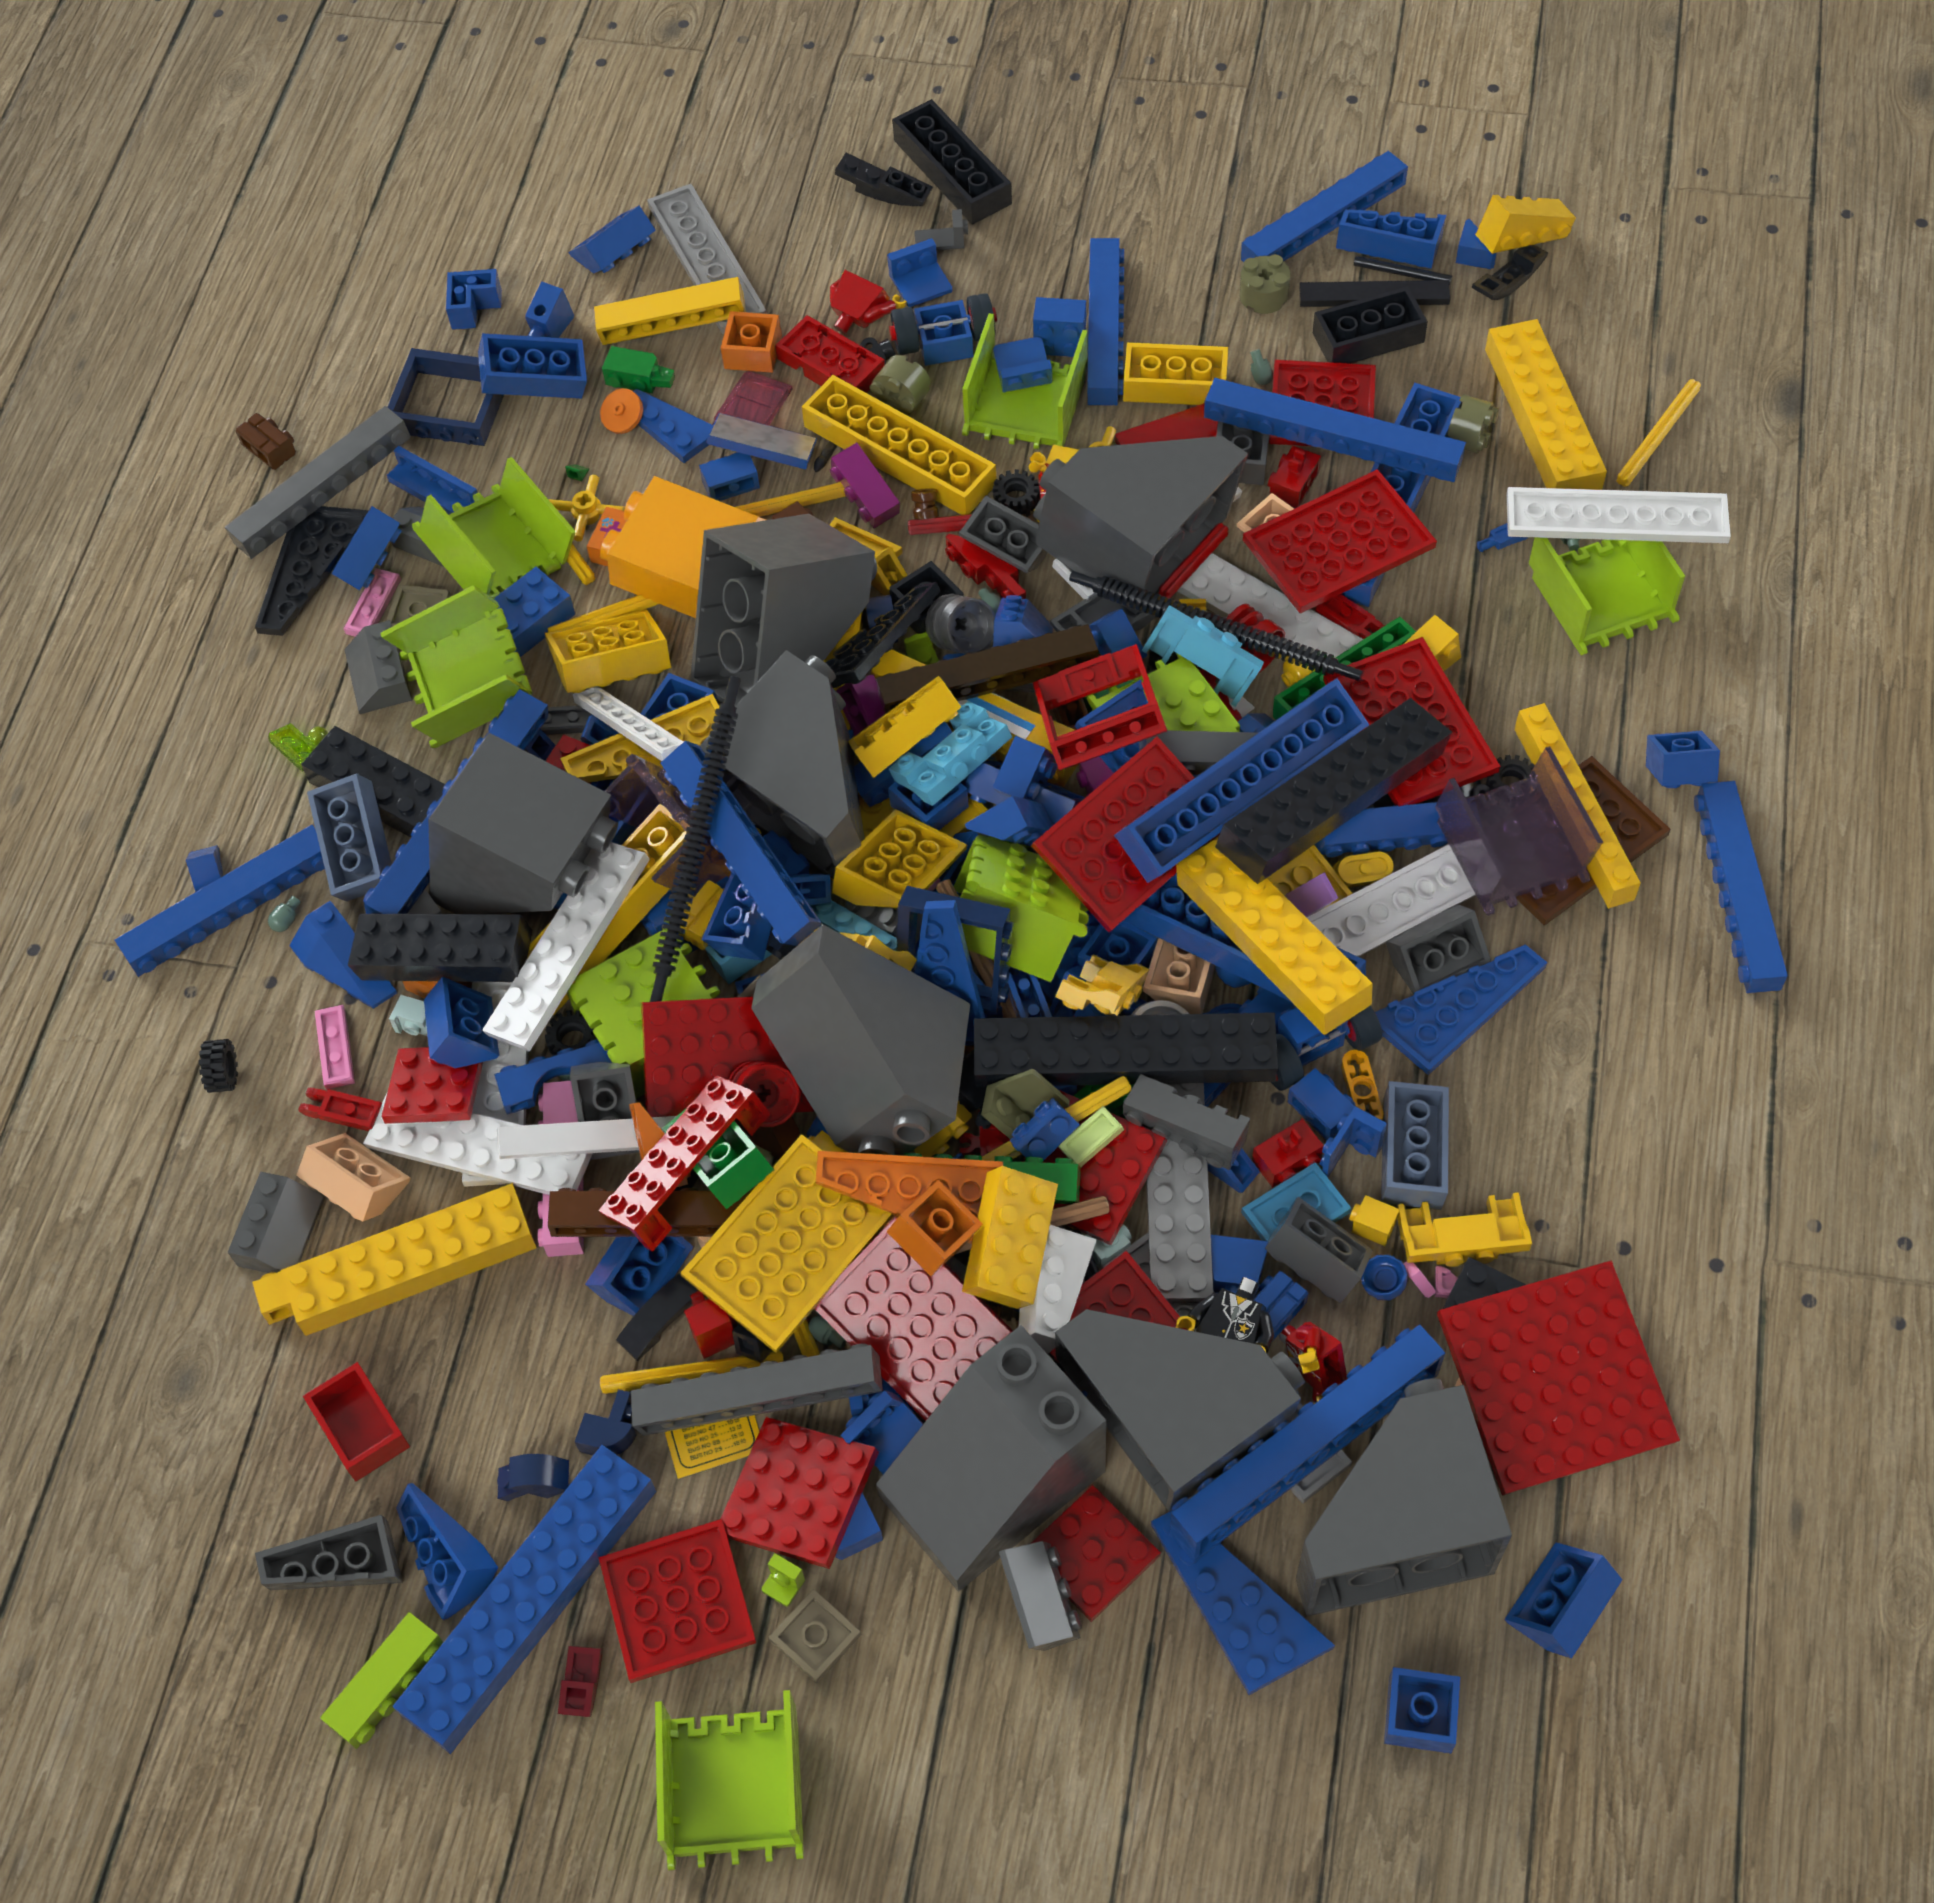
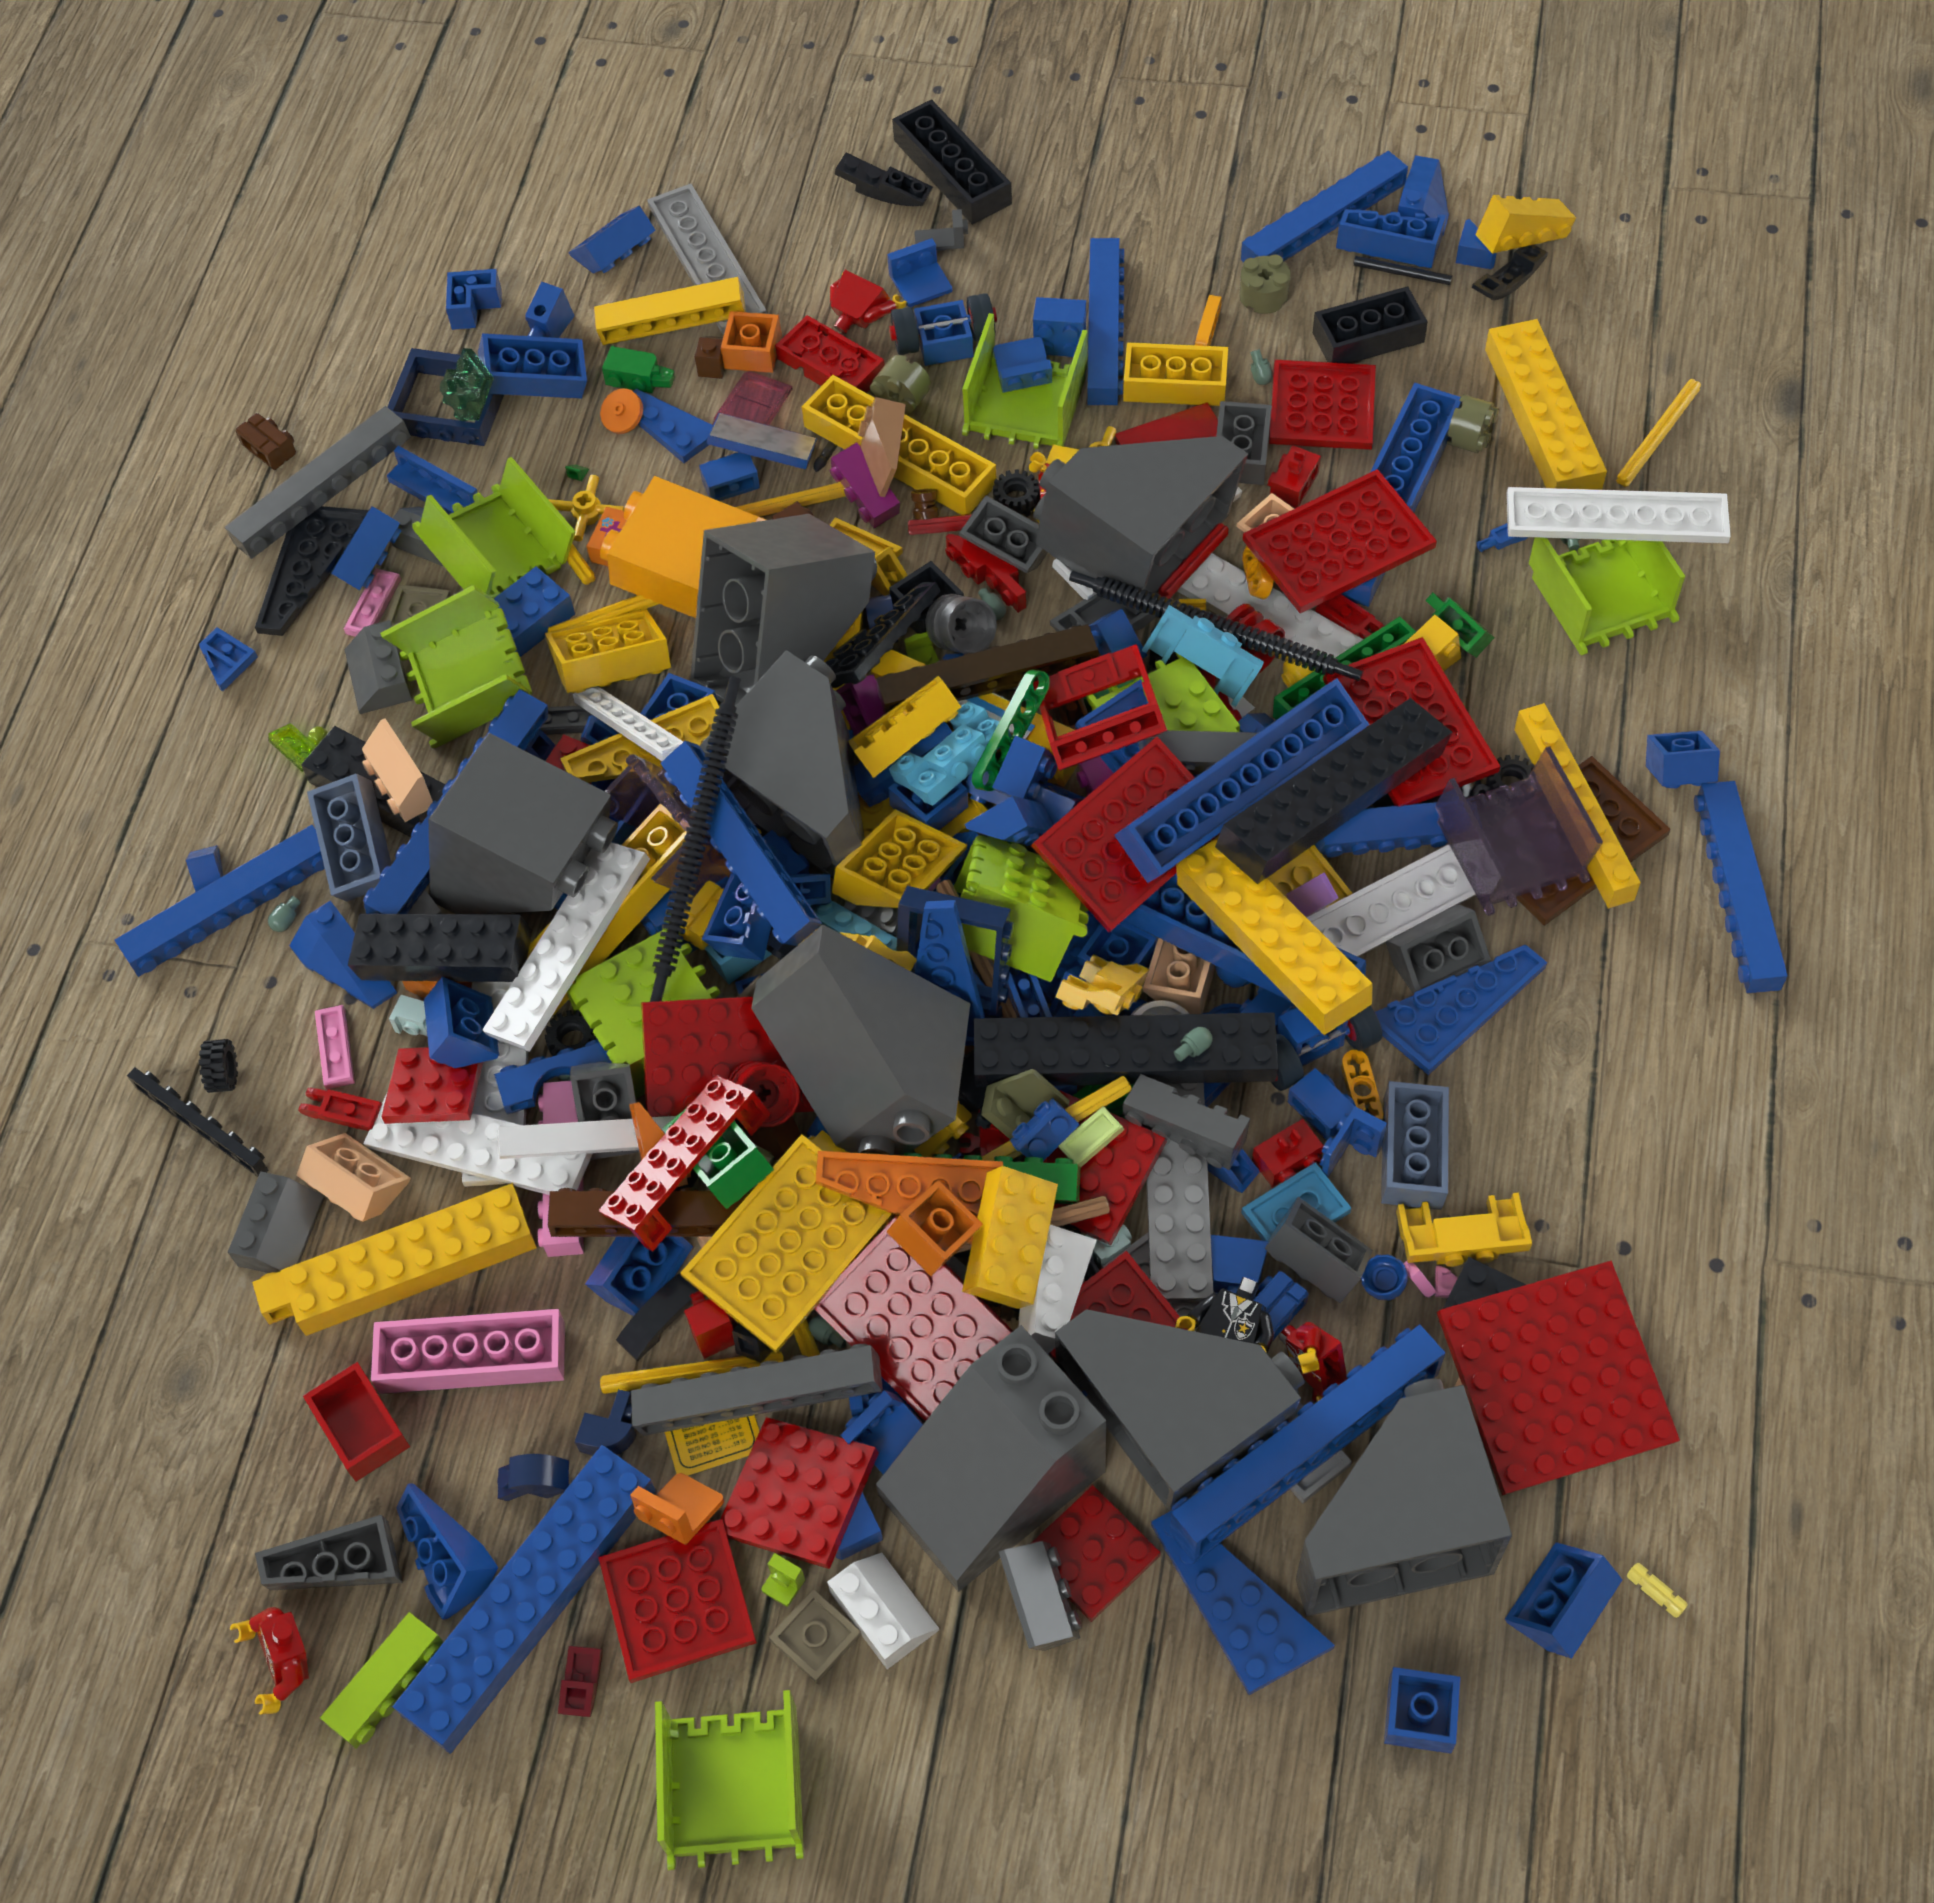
(191, 1116): none -> black plate
(226, 656): none -> blue wing
(282, 1651): none -> red torso
(395, 773): none -> light nougat slope
(467, 386): none -> clear green plate
(468, 1351): none -> bright pink brick
(678, 1507): none -> orange bracket
(709, 357): none -> reddish brown slope
(881, 440): none -> medium nougat slope
(882, 1608): none -> white slope
(883, 349): black piece -> none
(1018, 620): blue slope -> none
(1020, 722): none -> green beam
(1194, 1043): none -> sand green cylinder
(1209, 321): none -> light orange beam
(1258, 579): none -> light orange beam
(1334, 429): blue brick -> none
(1338, 293): black tile -> none
(1363, 868): yellow brick -> none
(1374, 1220): yellow brick -> none
(1424, 190): none -> blue wedge
(1472, 634): none -> green hinge
(1657, 1590): none -> light yellow axle

